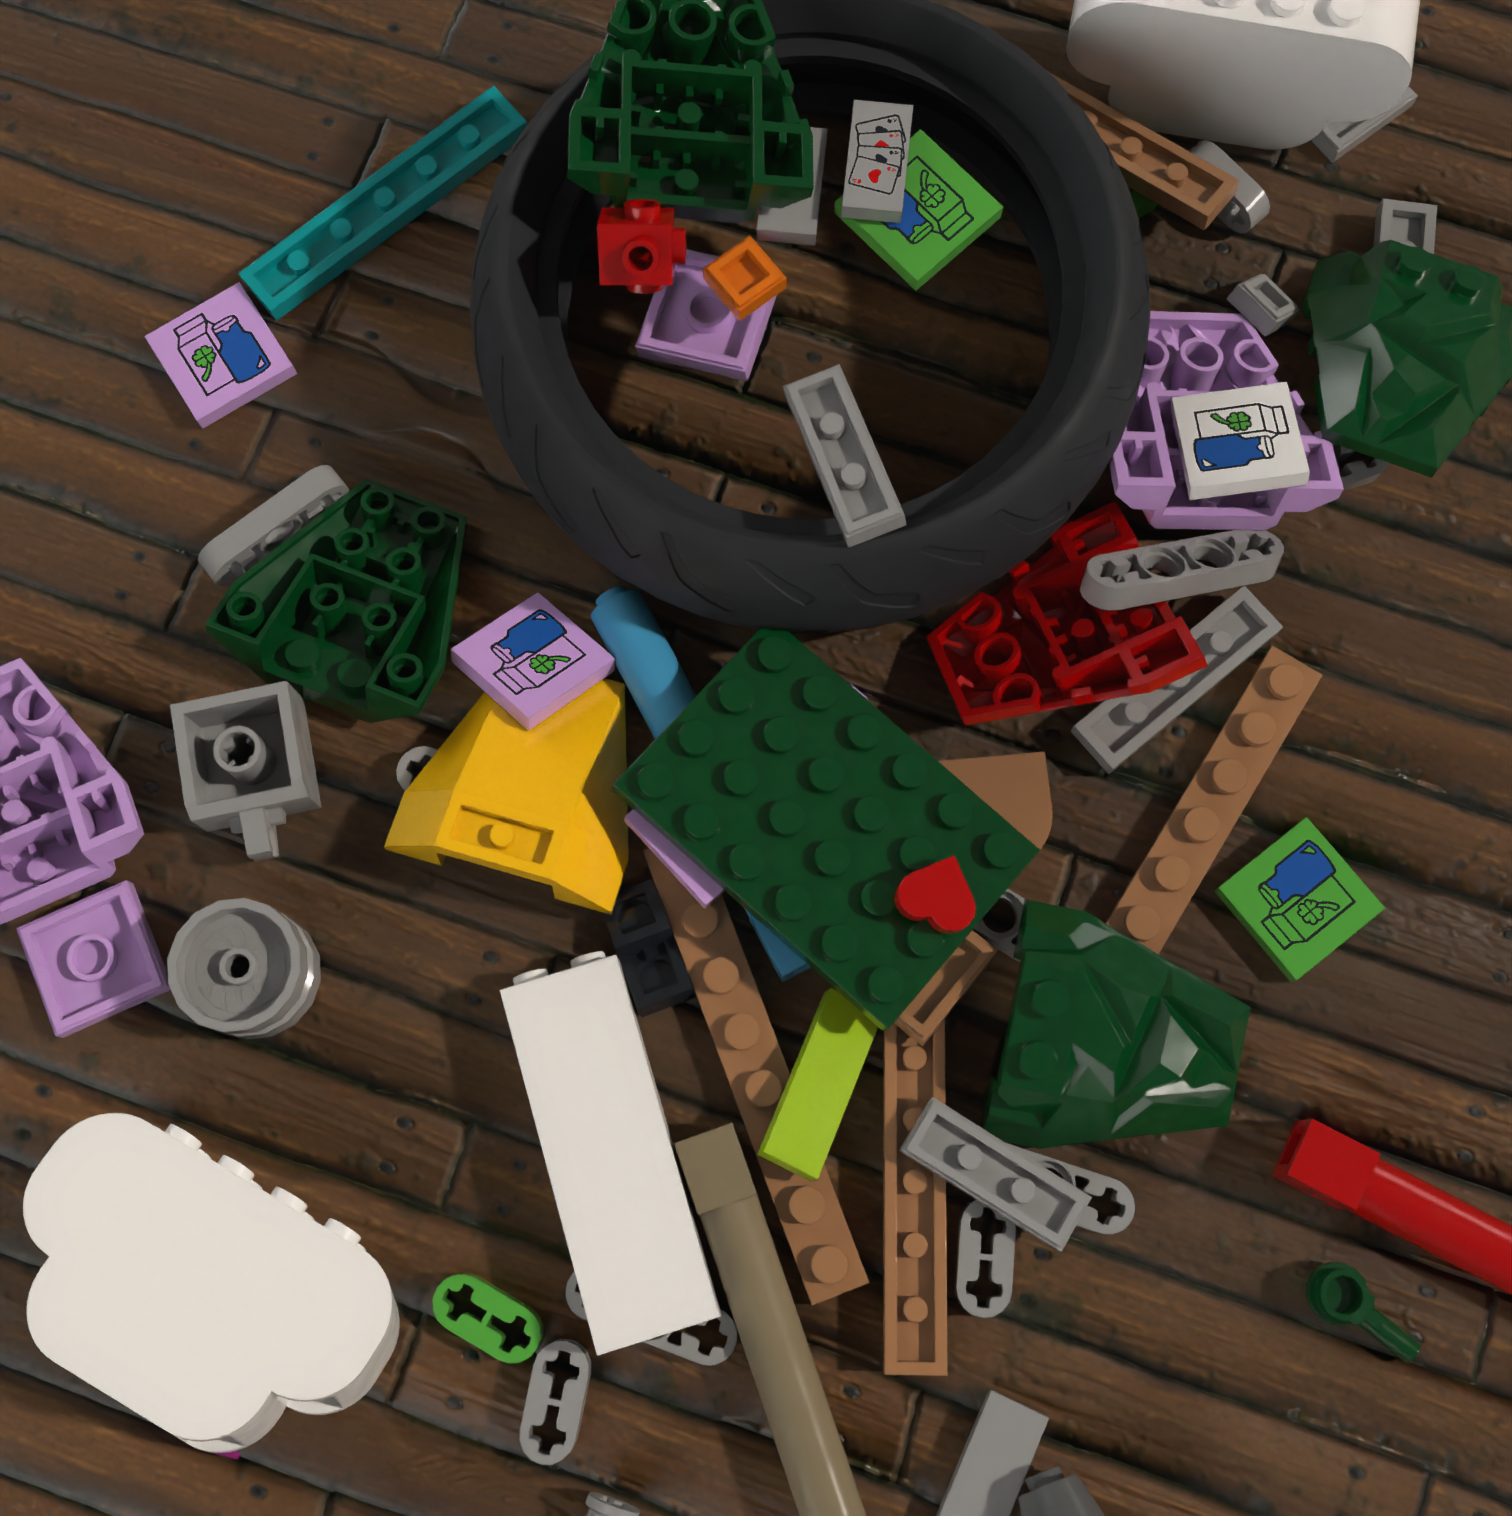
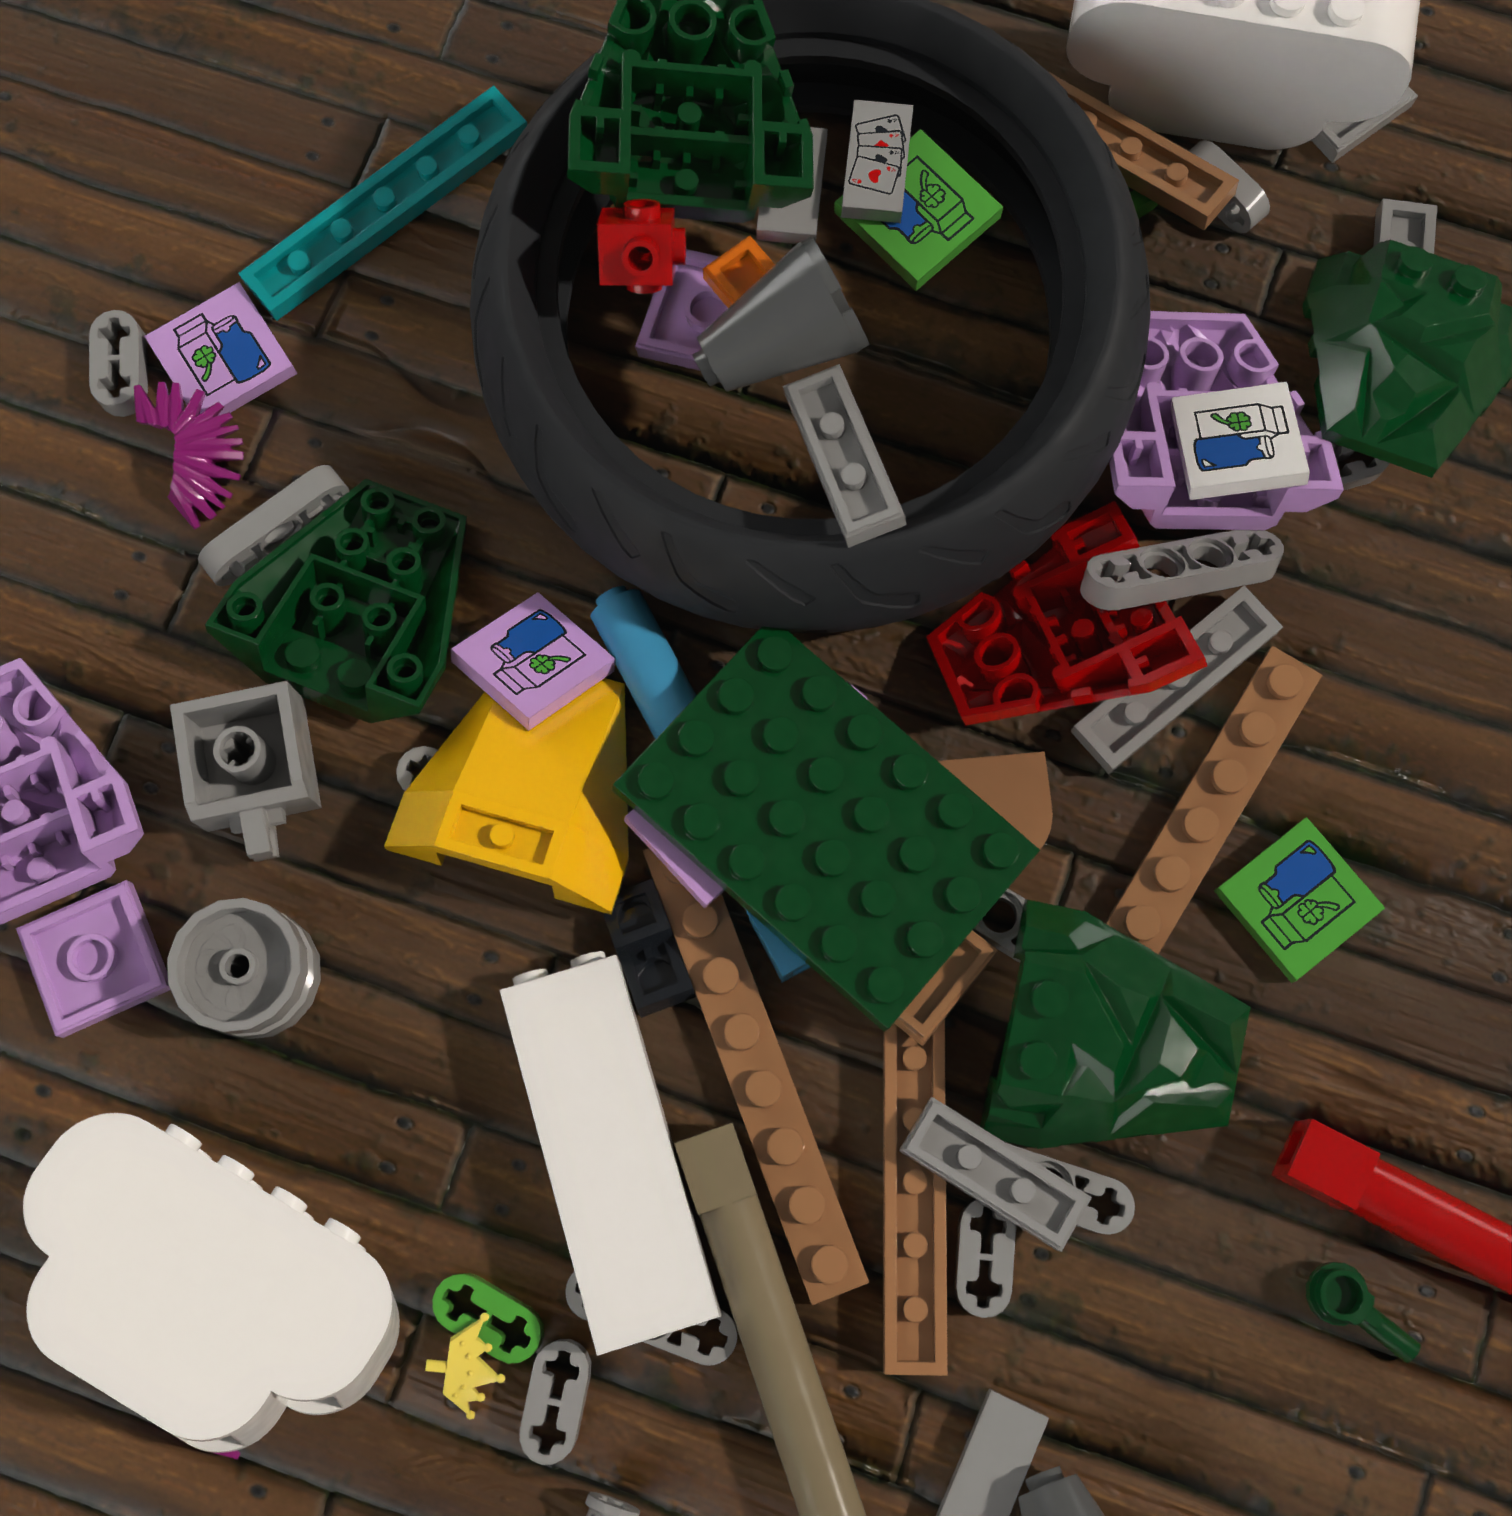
(106, 363): none -> light grey beam
(196, 447): none -> magenta hair
(465, 1368): none -> light yellow piece
(781, 324): none -> dark grey cone
(819, 1087): lime tile -> none
(937, 895): red tile -> none
(1263, 304): light grey tile -> none

